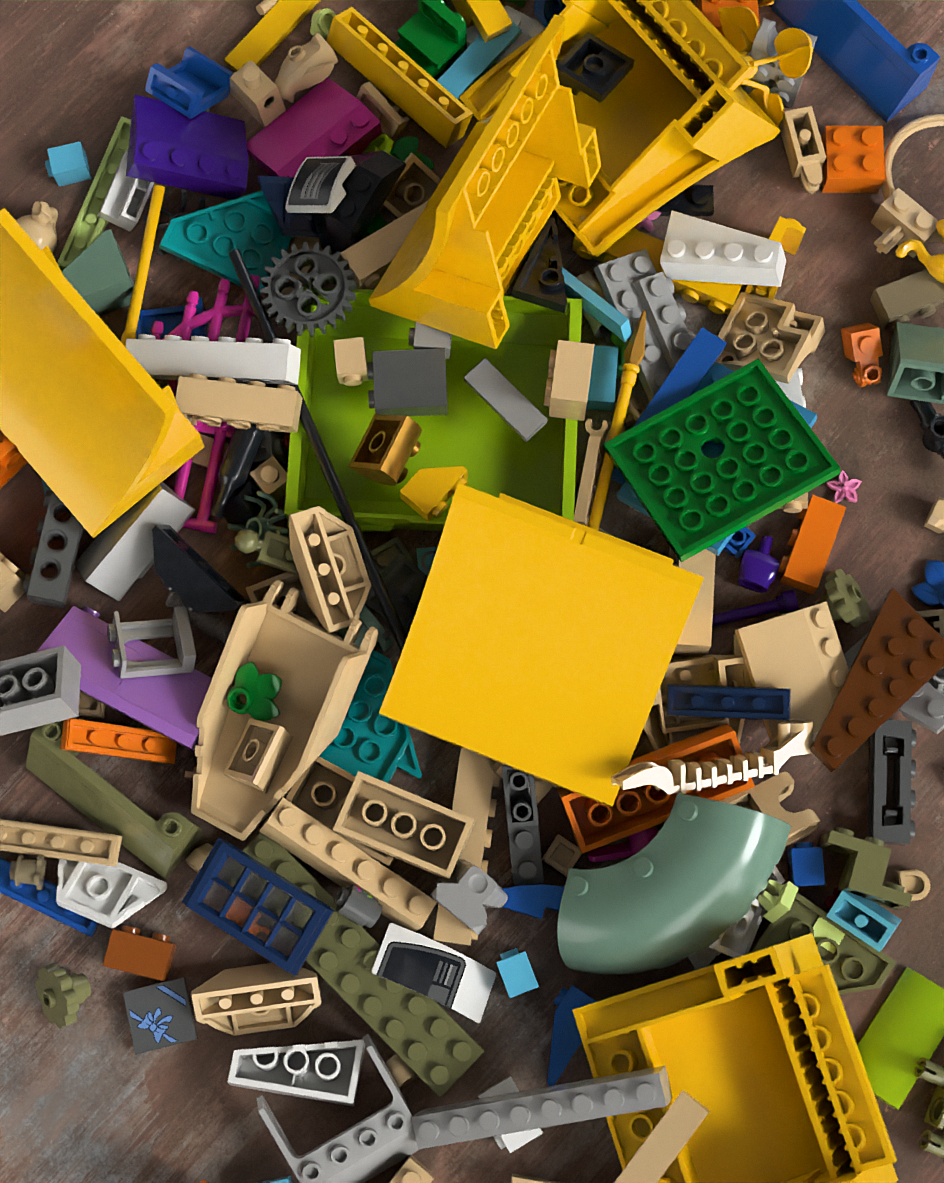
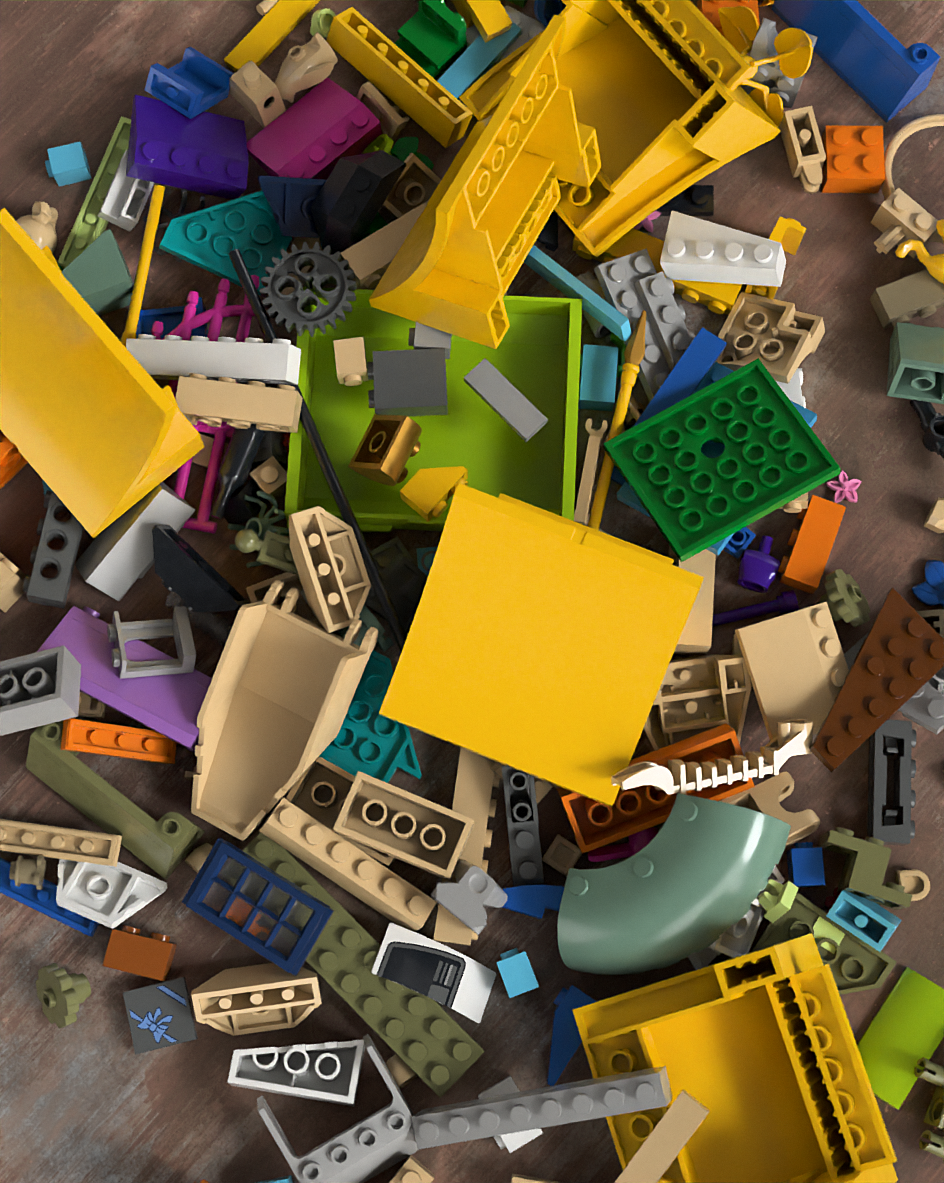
(258, 691): green plate -> none
(258, 754): tan slope -> none
(319, 184): slope -> none
(358, 906): dark grey brick -> none
(542, 276): black wing -> none
(571, 374): tan brick -> none
(593, 67): black plate -> none
(729, 701): dark blue tile -> none
(864, 347): orange brick -> none

